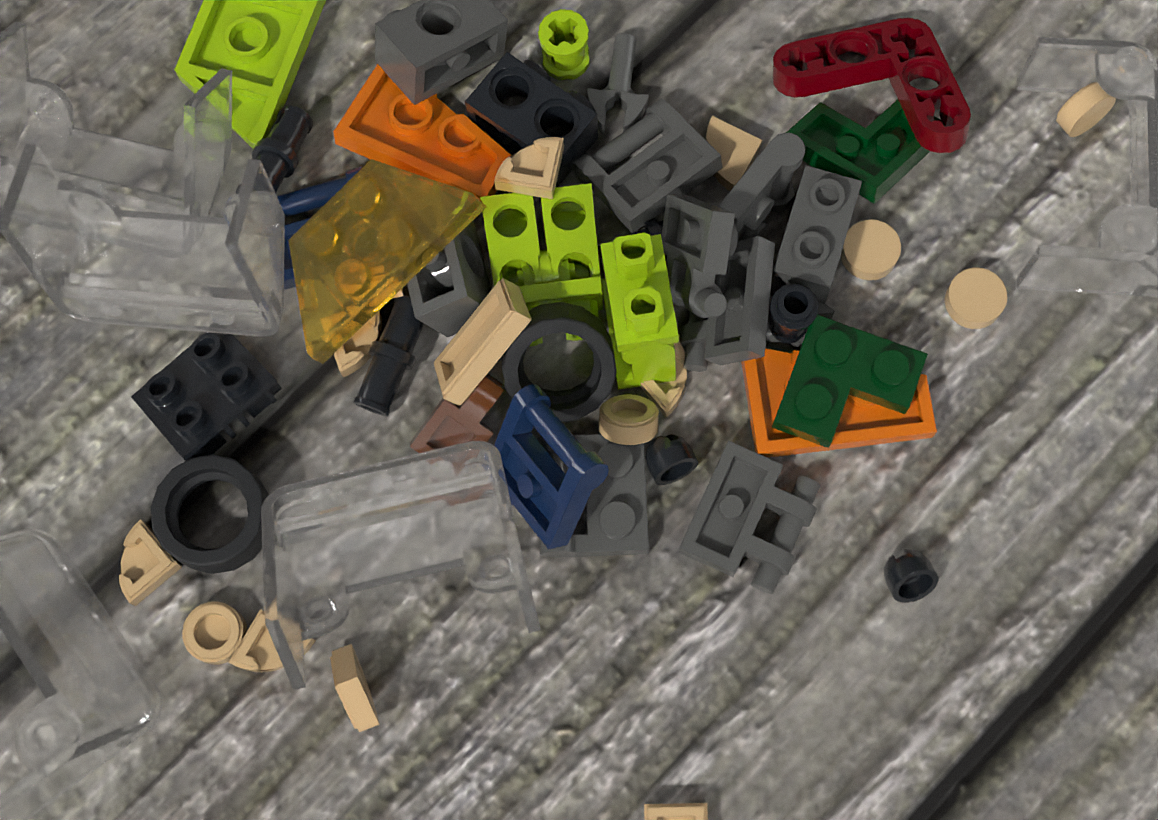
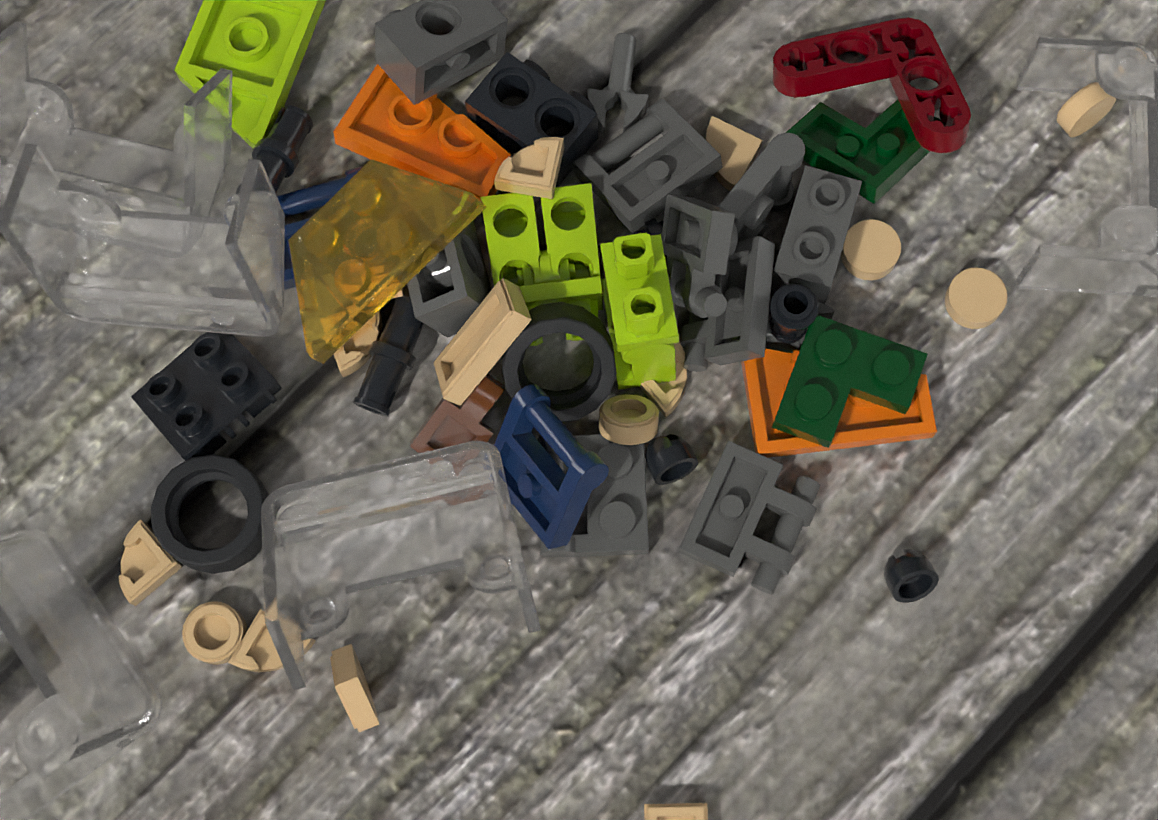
(564, 42): lime bush -> none

